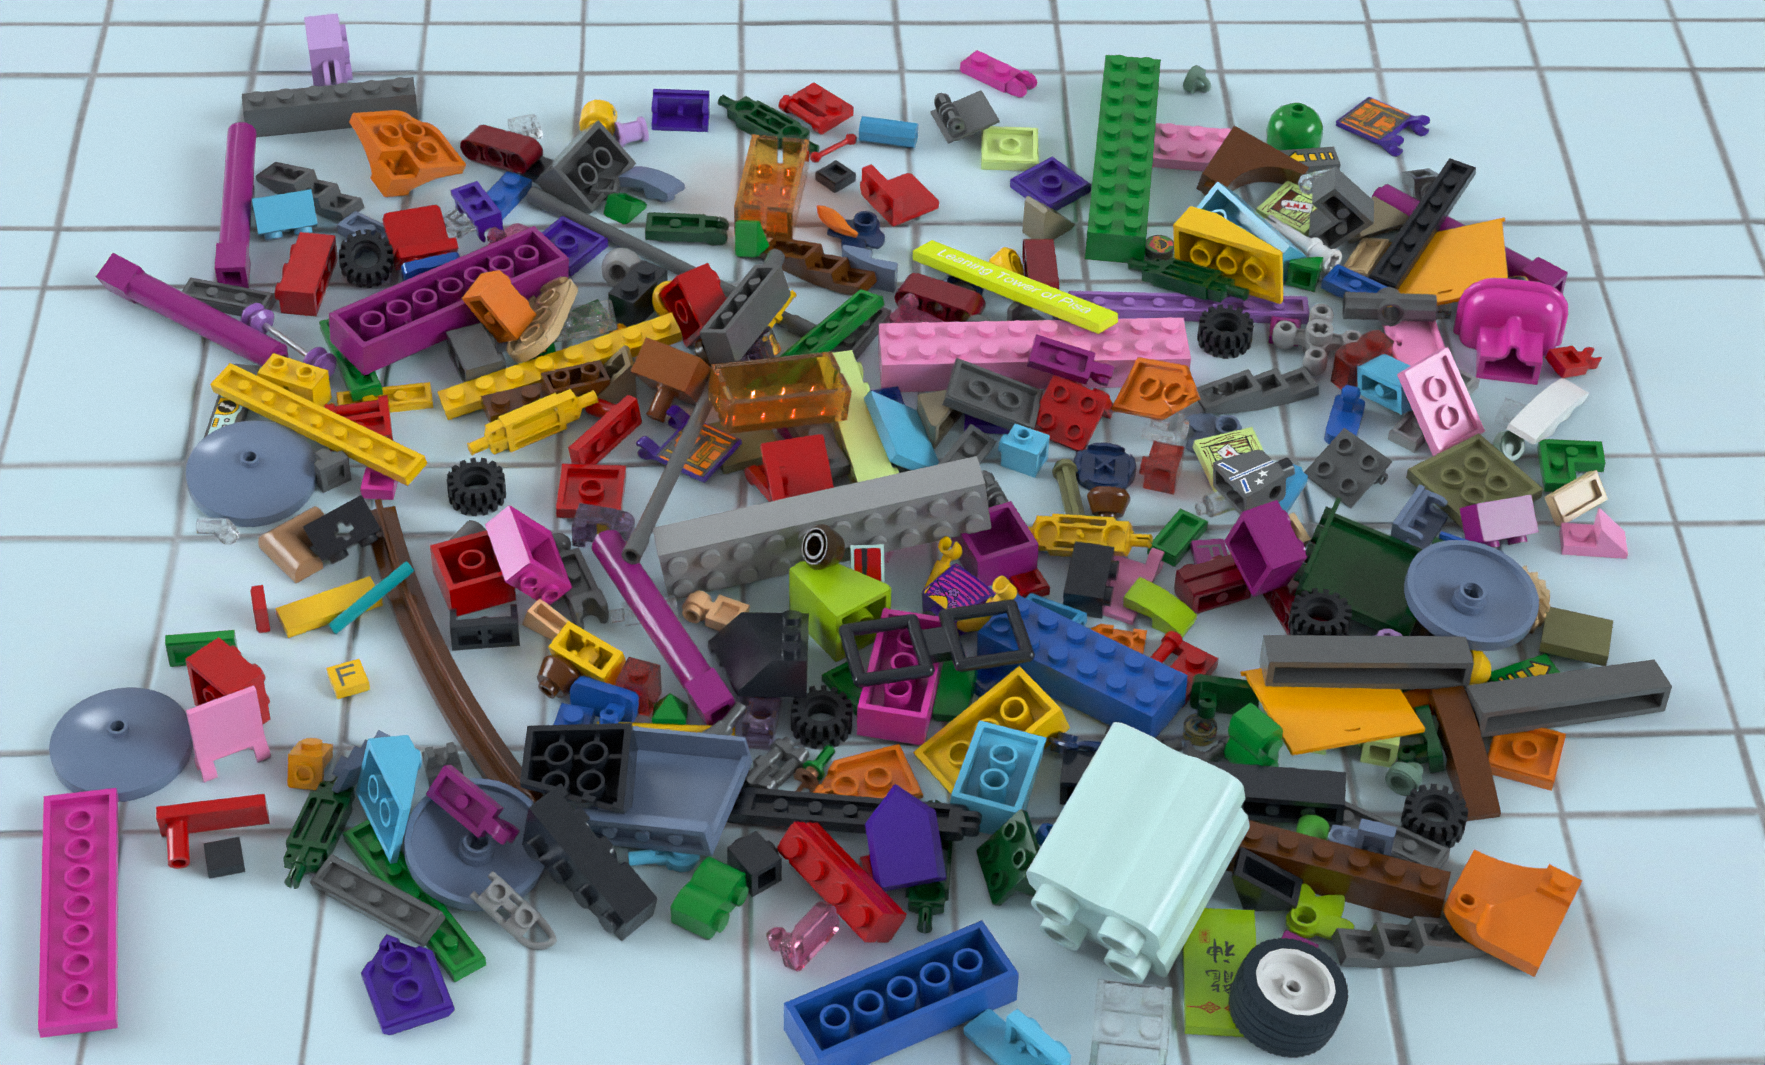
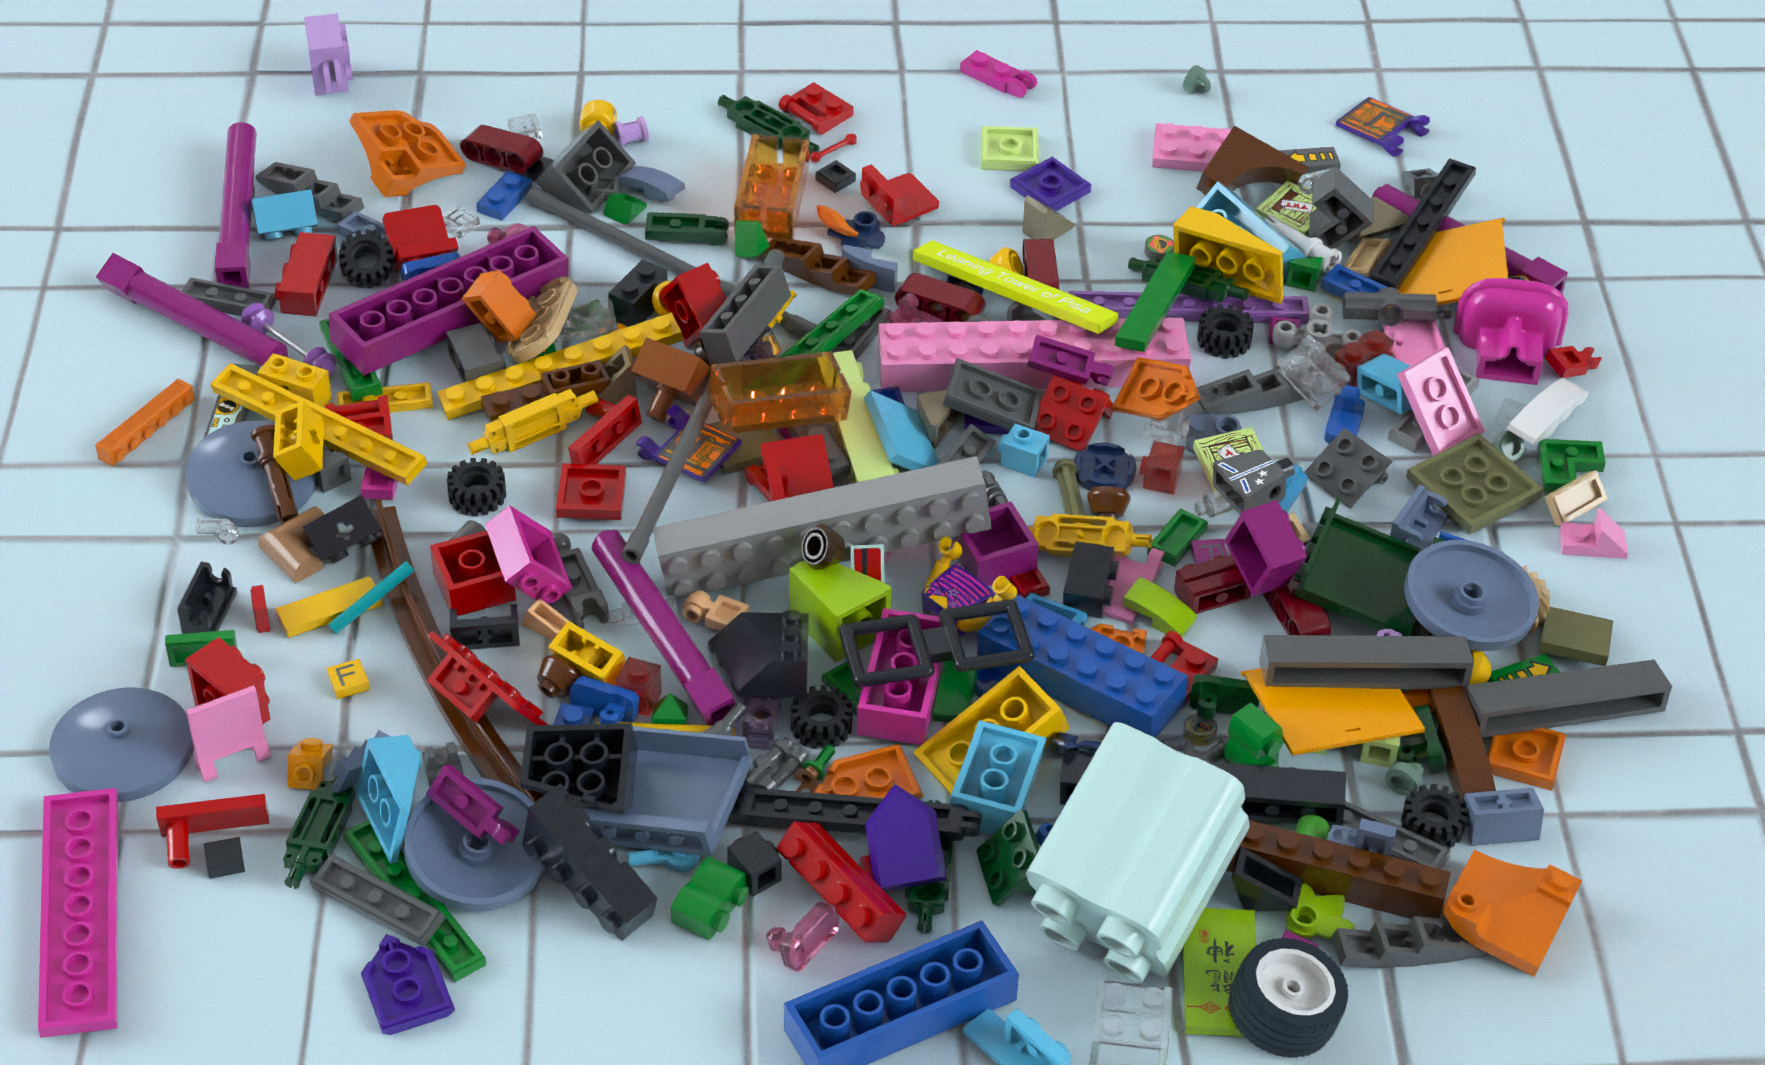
(145, 422): none -> orange piece
(206, 600): none -> black hinge
(276, 475): none -> reddish brown pin
(298, 440): none -> yellow brick
(325, 106): dark grey brick -> none
(474, 684): none -> red bracket
(478, 207): dark purple hinge -> none
(521, 917): light grey piece -> none
(575, 242): dark purple tile -> none
(594, 519): clear purple leg -> none
(618, 264): light grey piece -> none
(680, 110): dark purple hinge -> none
(888, 132): dark azure axle -> none
(963, 116): dark grey hinge -> none
(1123, 159): green brick -> none
(1155, 302): none -> green tile
(1294, 127): green cylinder -> none
(1313, 372): none -> clear bracket
(1323, 606): black tyre -> none
(1500, 520): brick -> none
(1504, 816): none -> sand blue hinge

